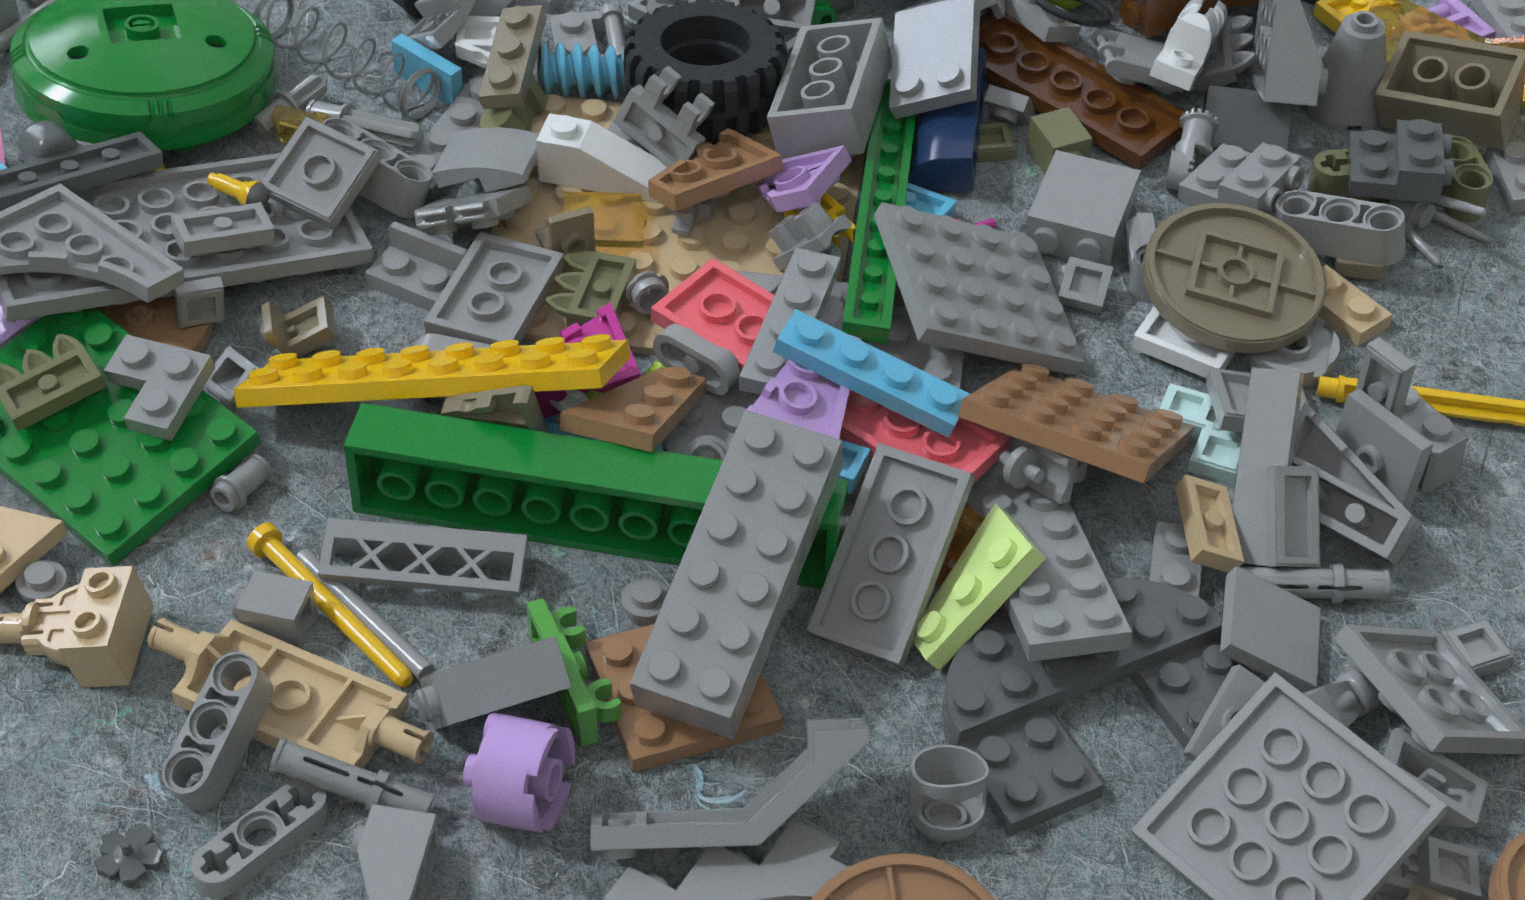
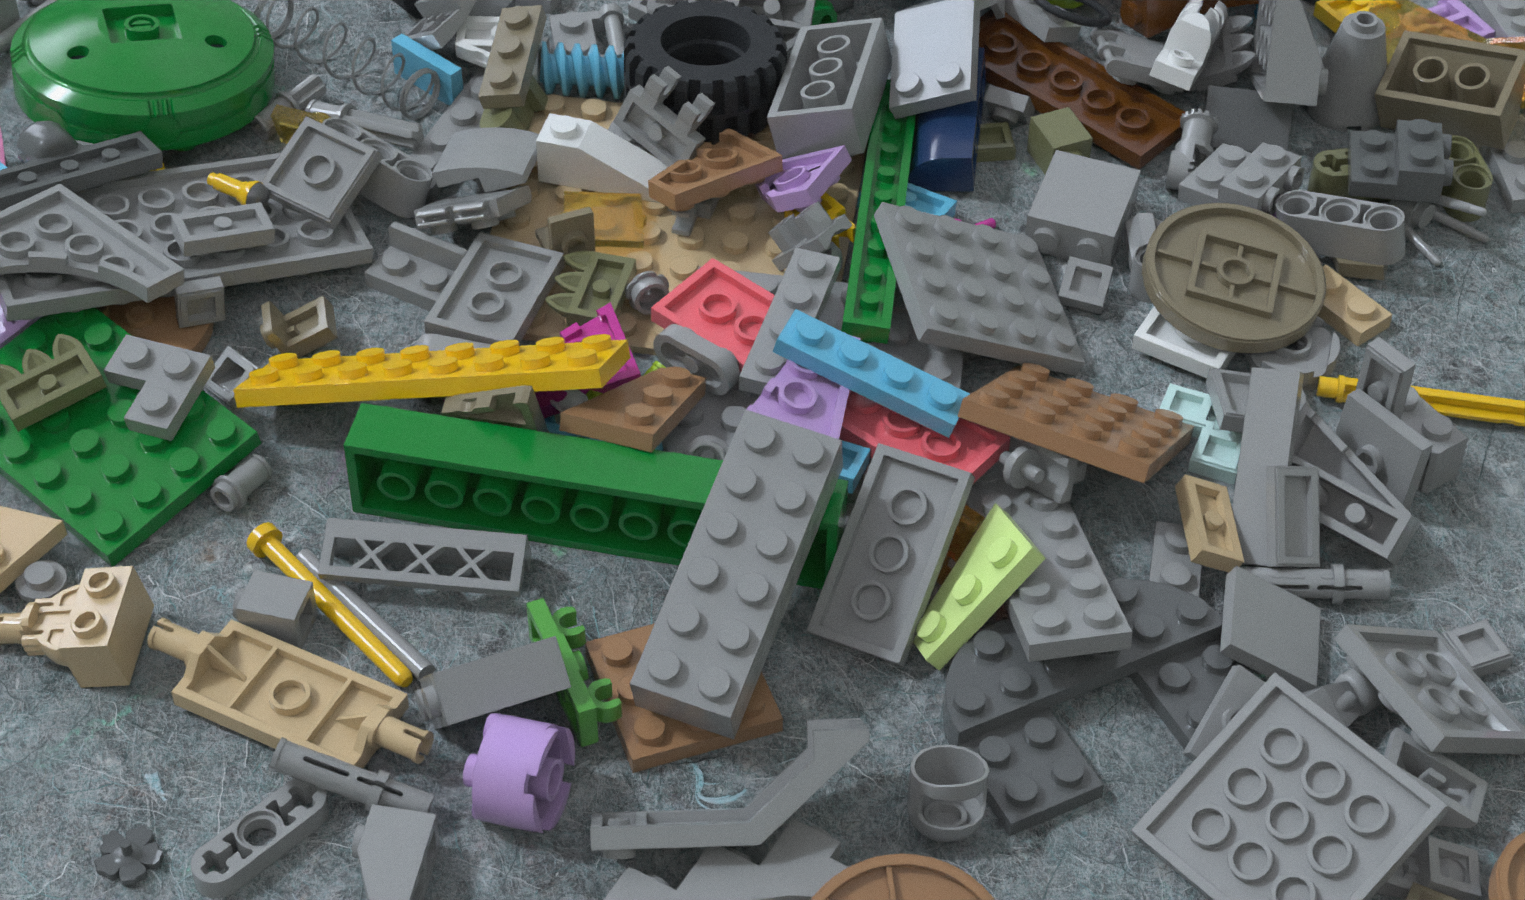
(221, 755): light grey beam -> none
(643, 600): light grey plate -> none

